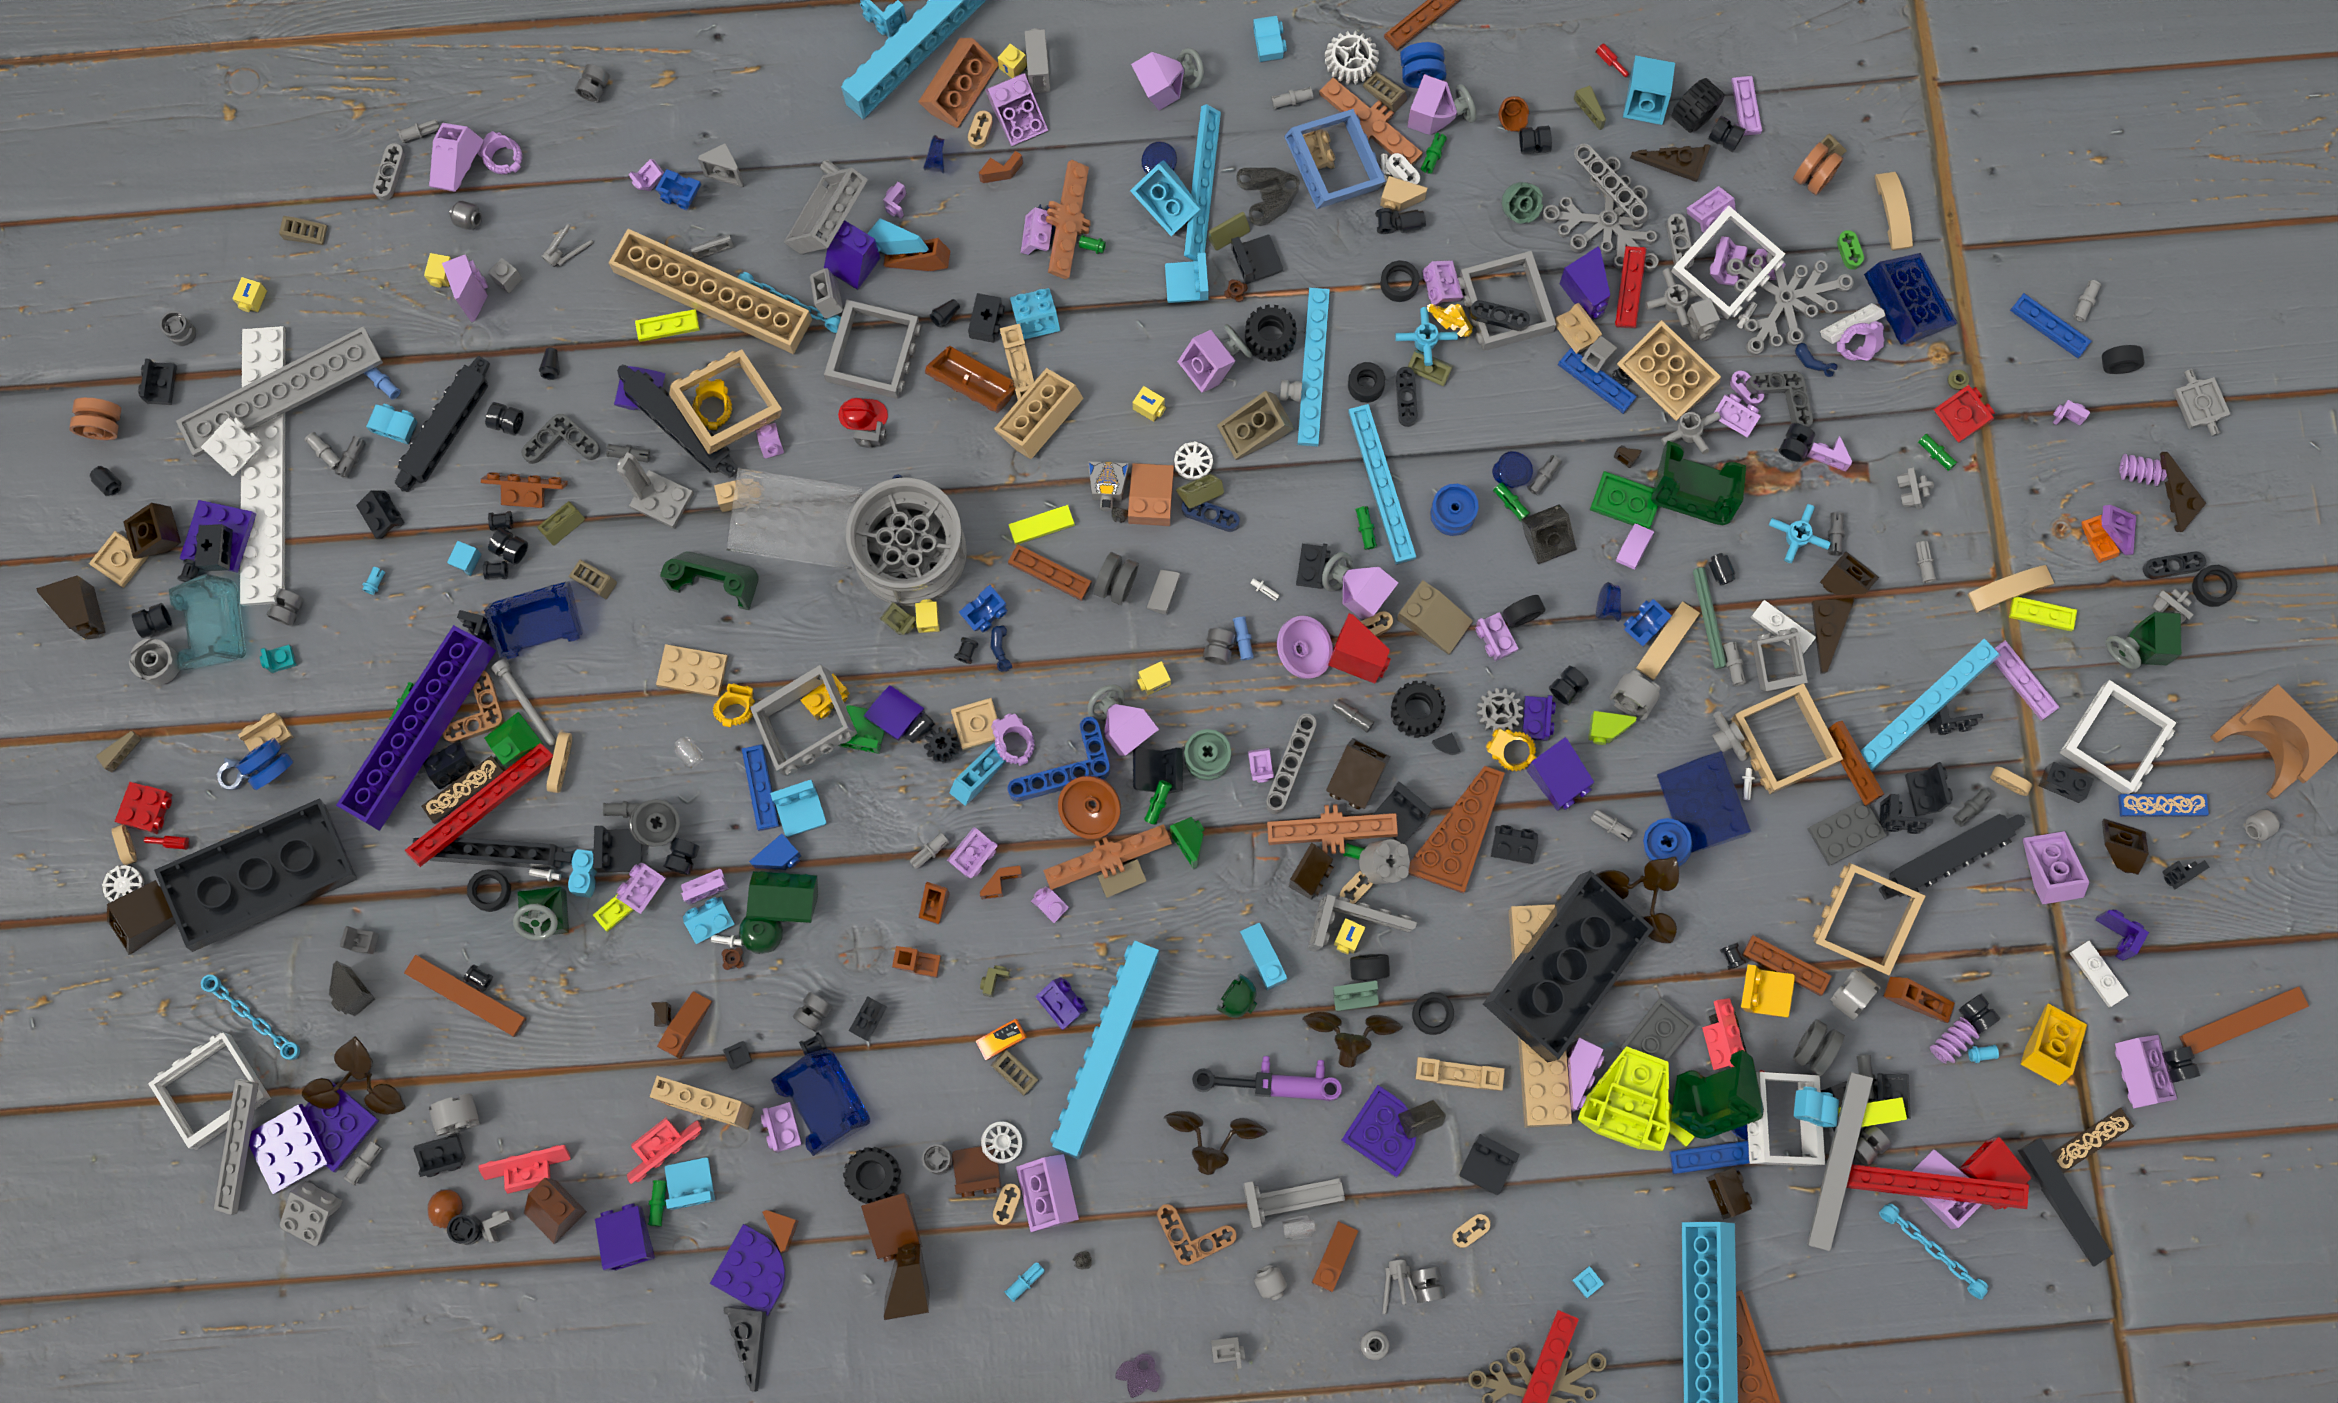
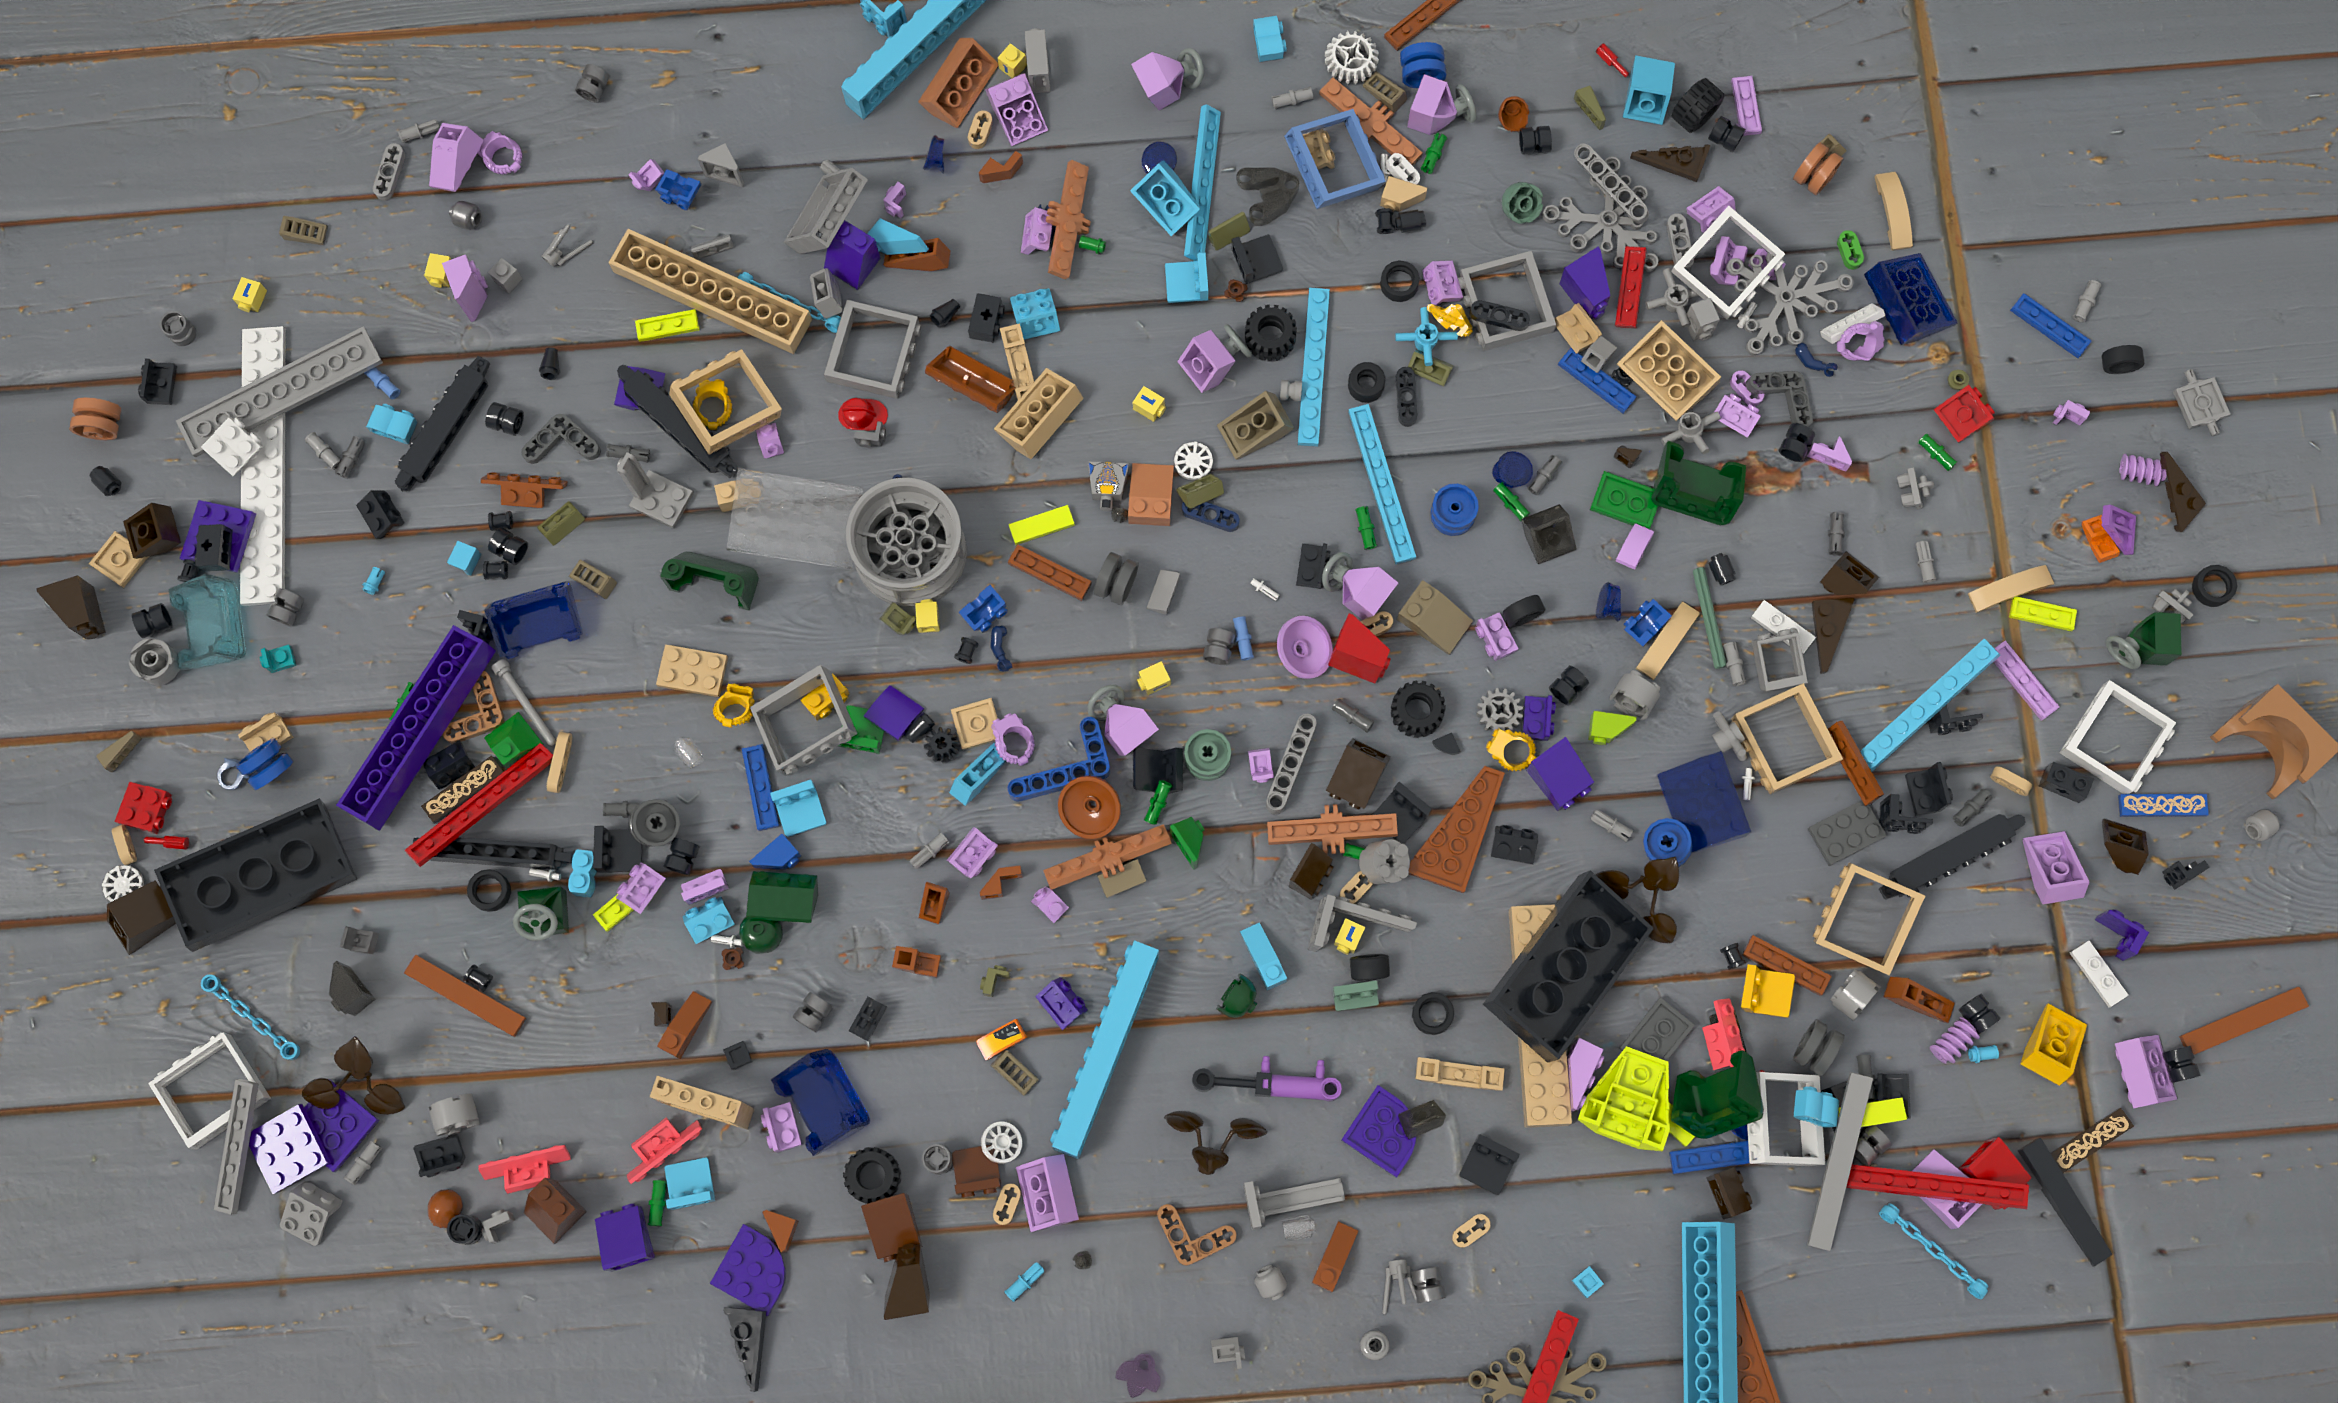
(813, 1044): black bush -> none
(1350, 1044): dark brown plant -> none
(1803, 527): medium azure bar -> none
(2166, 571): black beam -> none

